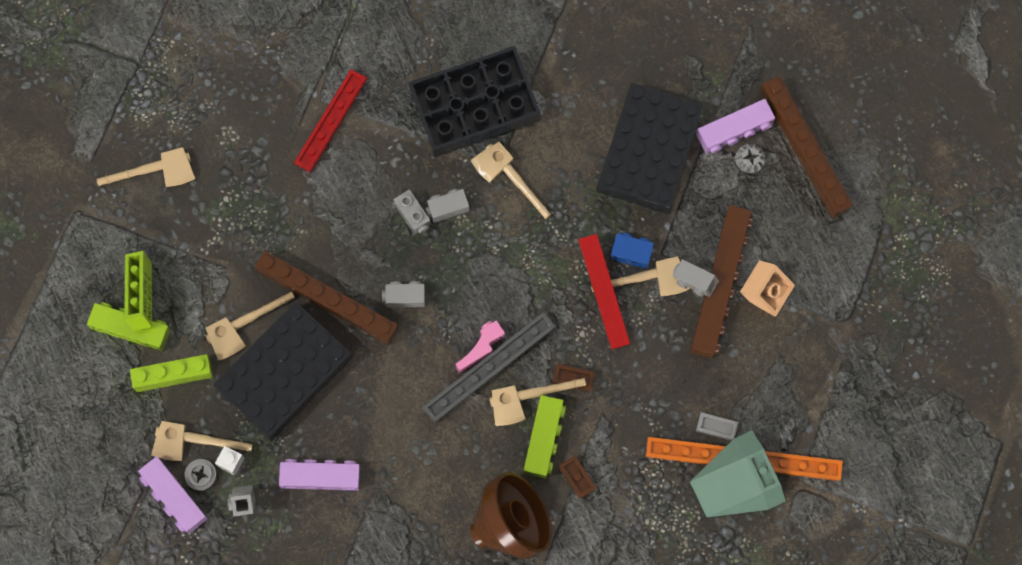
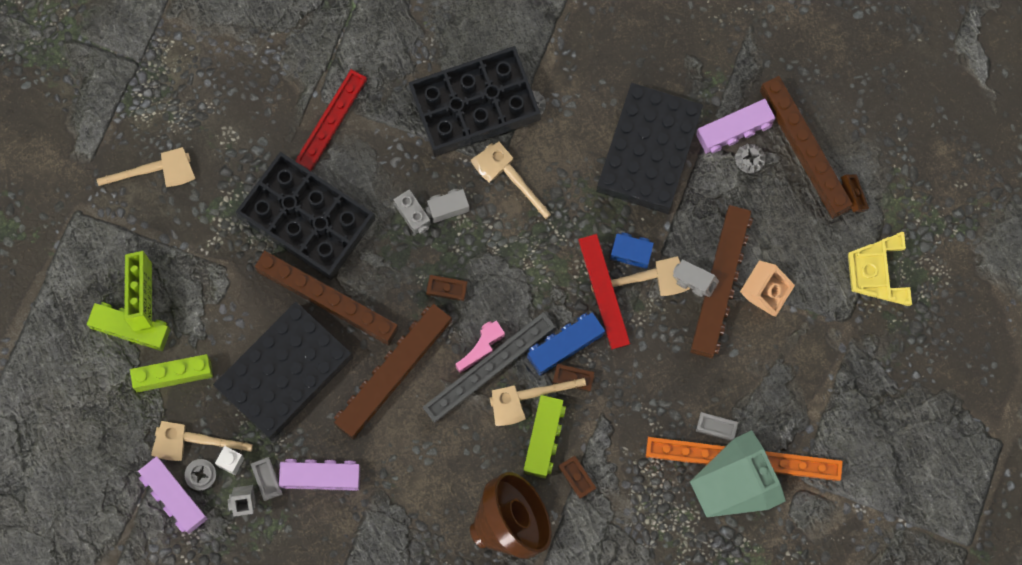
(224, 335): tan piece -> none
(266, 479): none -> light grey tile
(305, 215): none -> black brick
(392, 371): none -> reddish brown brick
(404, 294): light grey brick -> none
(446, 288): none -> reddish brown plate
(566, 343): none -> blue brick
(855, 193): none -> reddish brown plate
(870, 271): none -> light yellow wing

